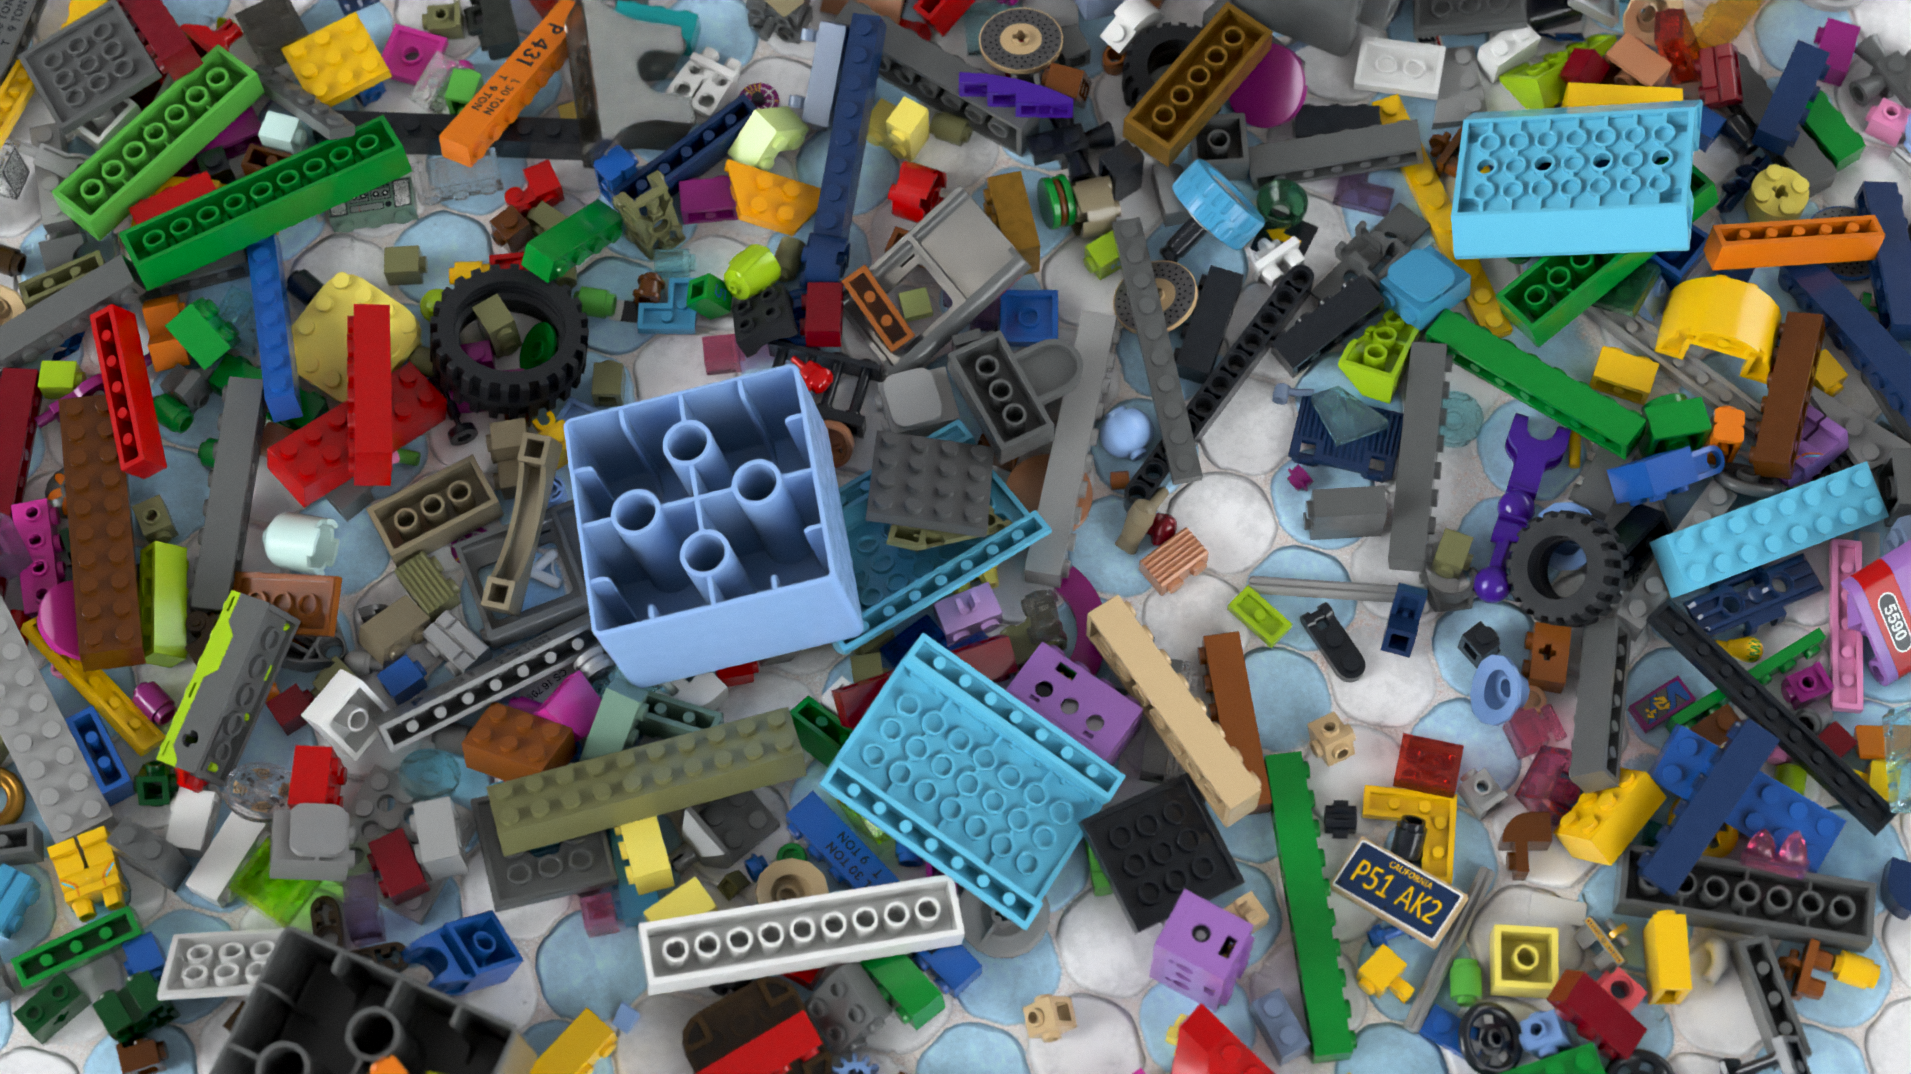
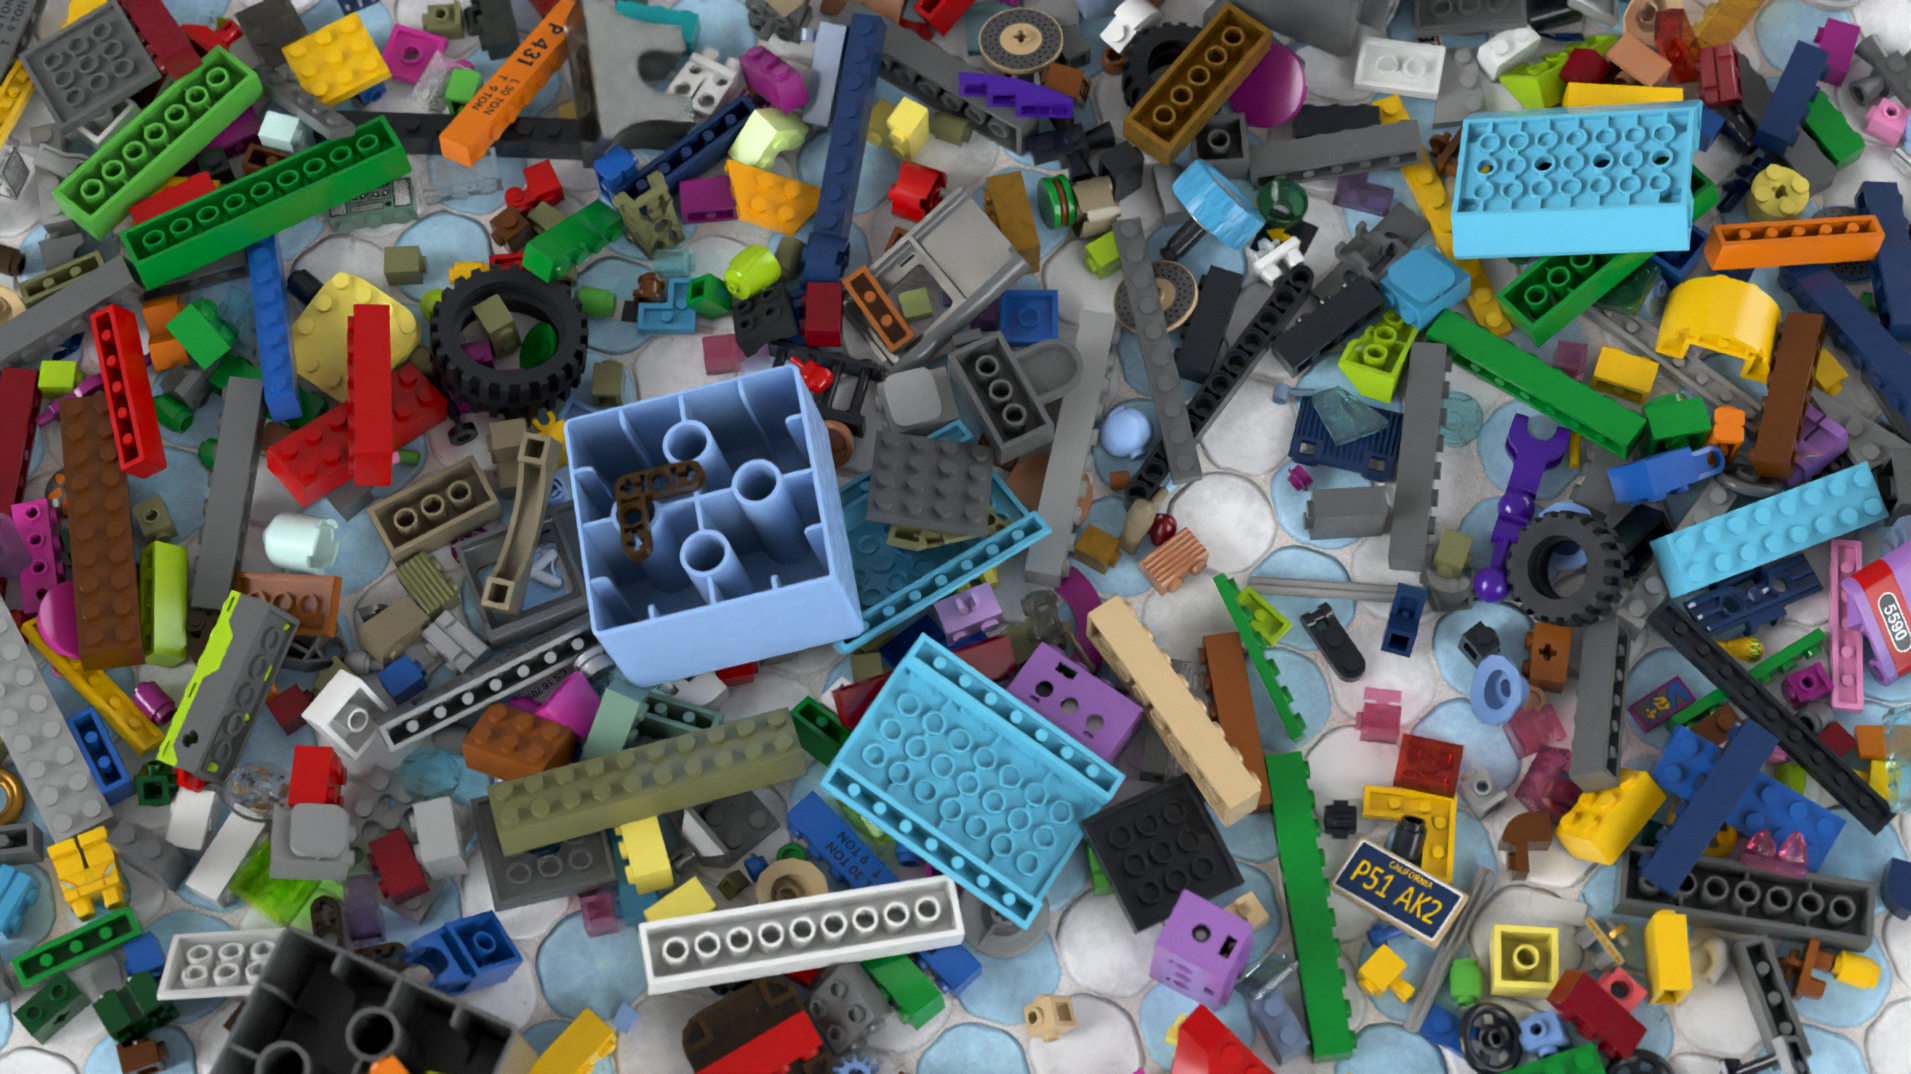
(639, 500): none -> dark brown beam
(773, 79): none -> magenta brick
(1067, 629): none -> dark tan hinge
(1097, 550): none -> pearl gold brick
(1266, 668): none -> green plate
(1266, 976): none -> clear light blue piece
(1334, 744): tan brick -> none
(1379, 720): none -> clear pink brick
(1571, 358): none -> clear pink brick

